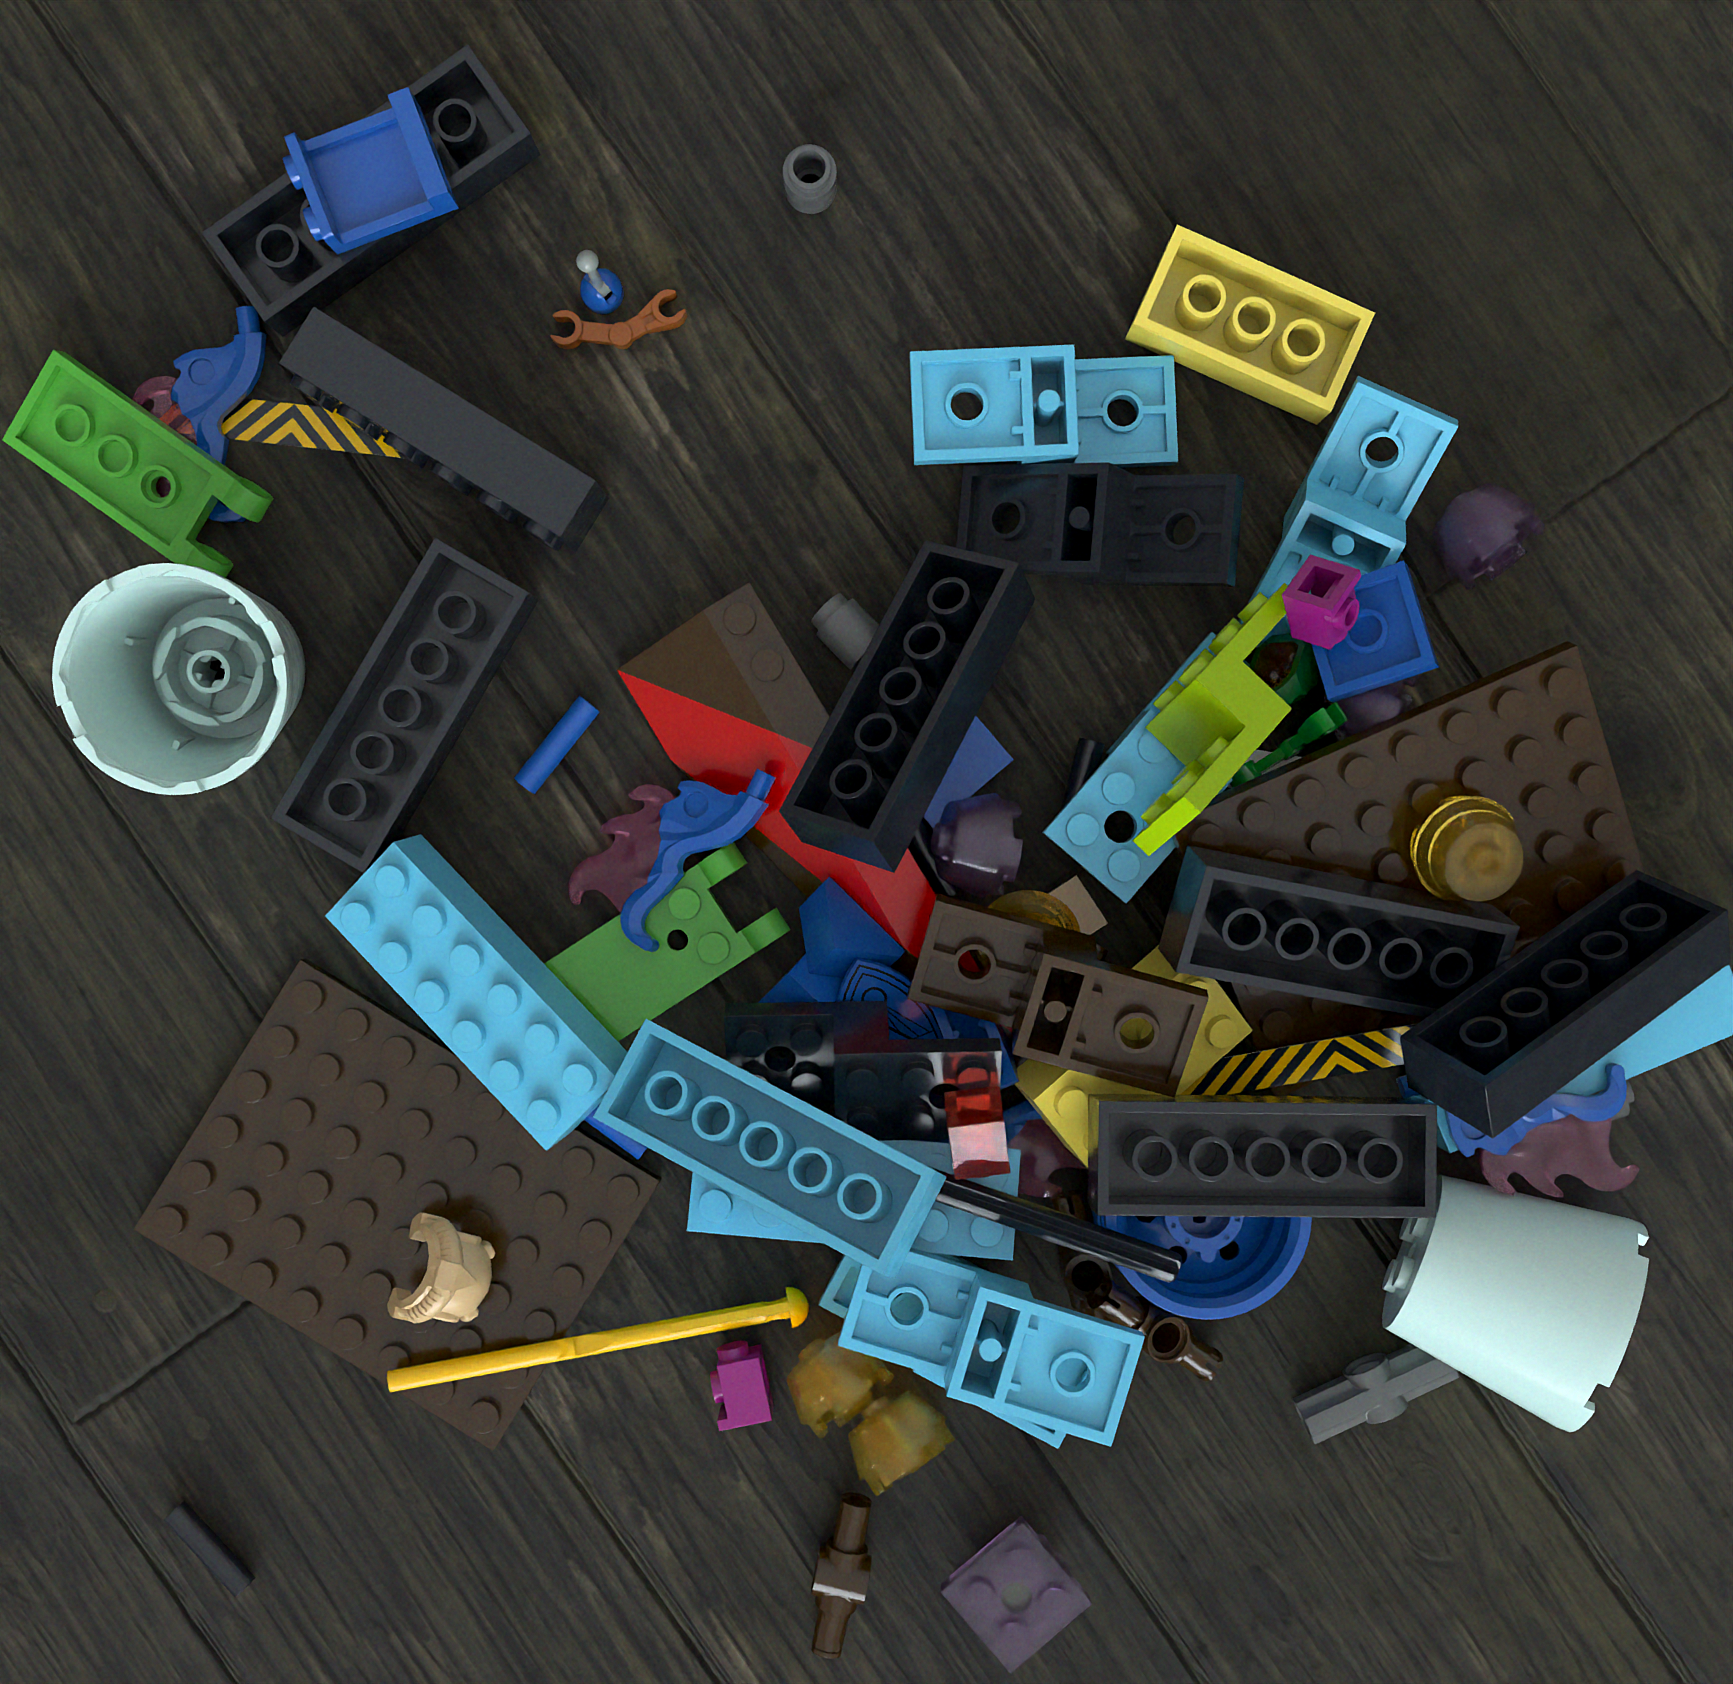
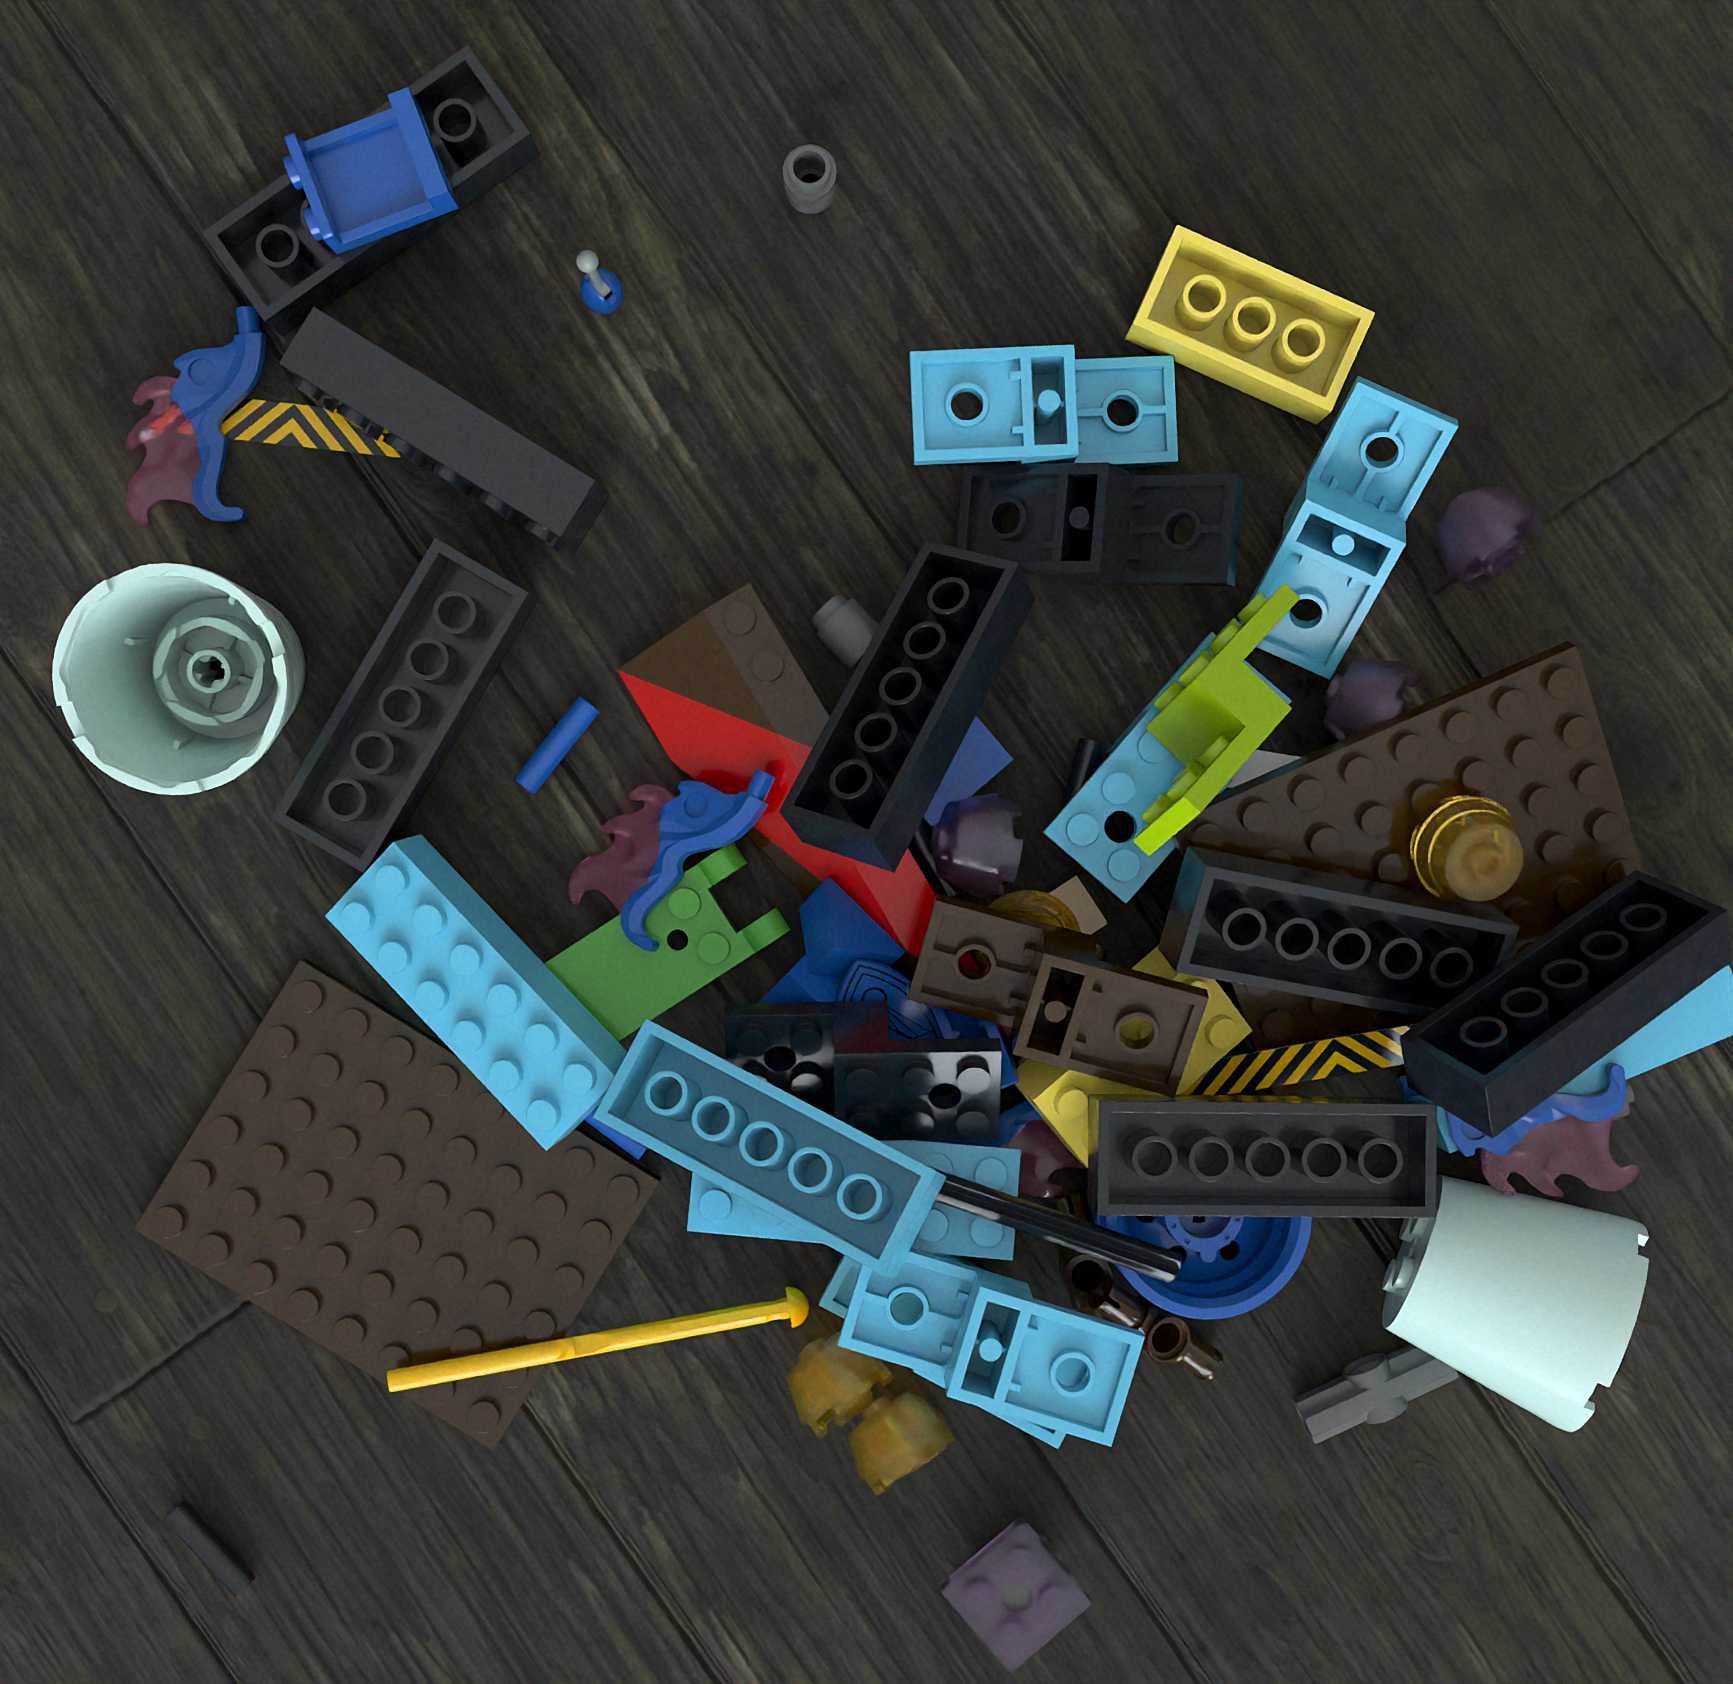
(117, 453): bright green hinge -> none
(455, 1274): tan helmet -> none
(621, 334): dark orange piece -> none
(742, 1386): magenta brick -> none
(841, 1575): dark brown pin -> none
(977, 1133): clear red brick -> none
(1286, 666): rock -> none
(1314, 728): green piece -> none
(1331, 607): magenta brick -> none
(1385, 641): blue tile -> none

